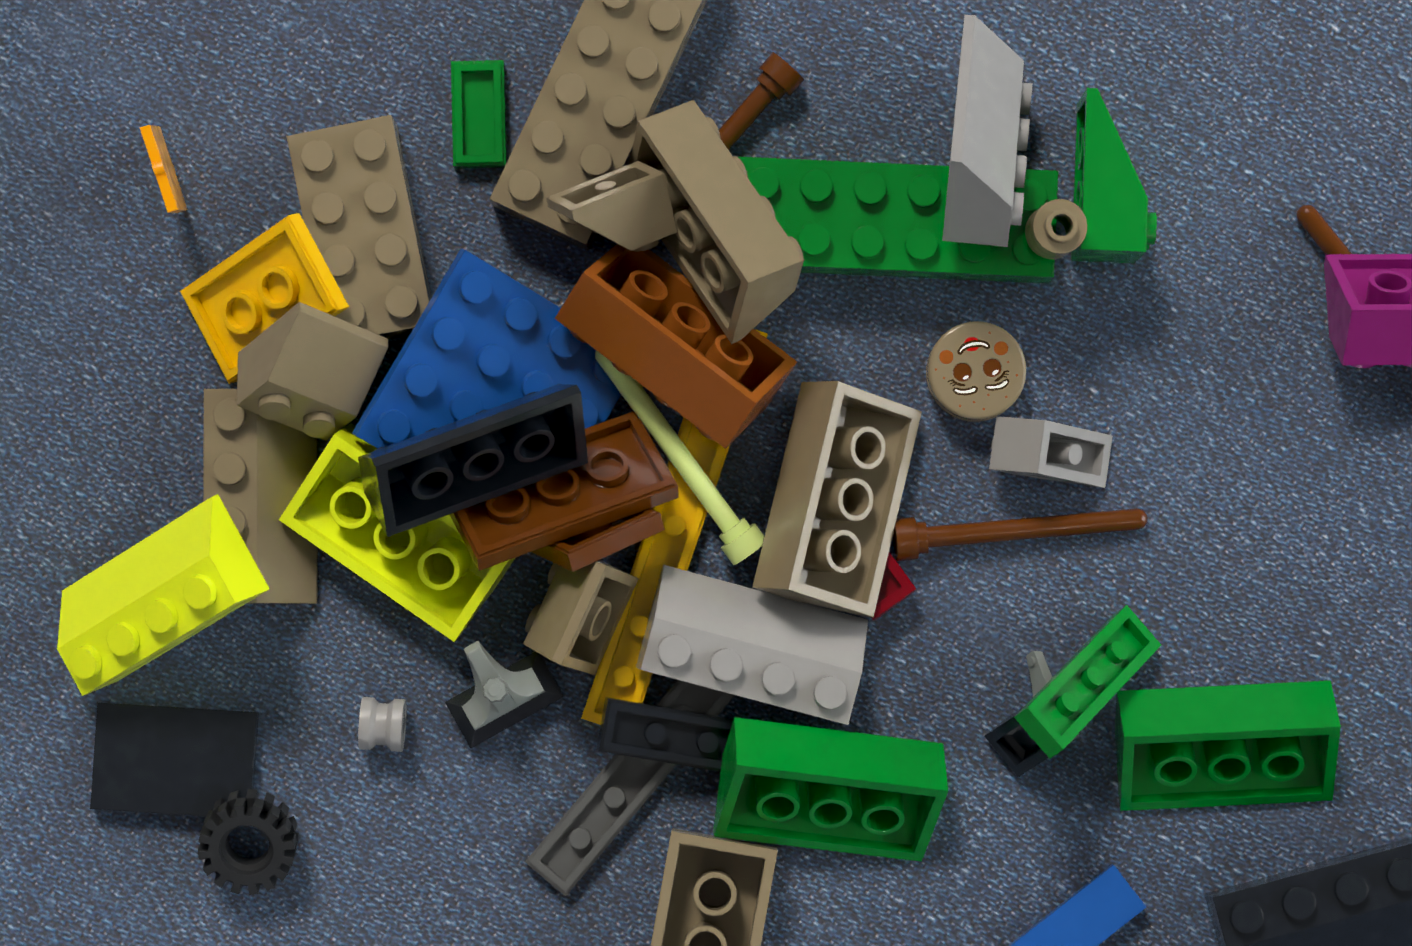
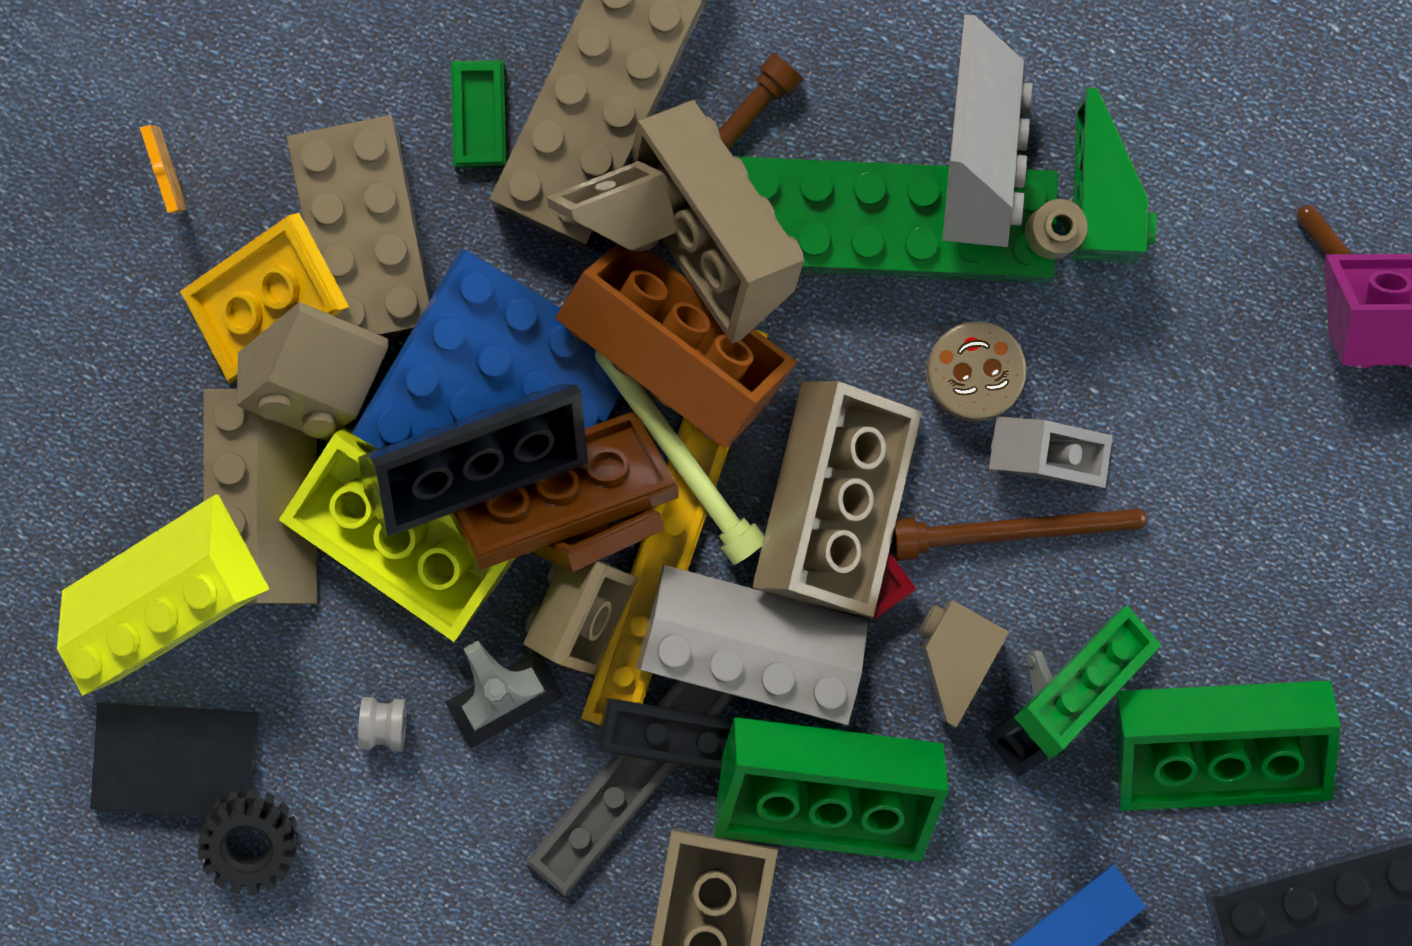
(957, 656): none -> dark tan slope

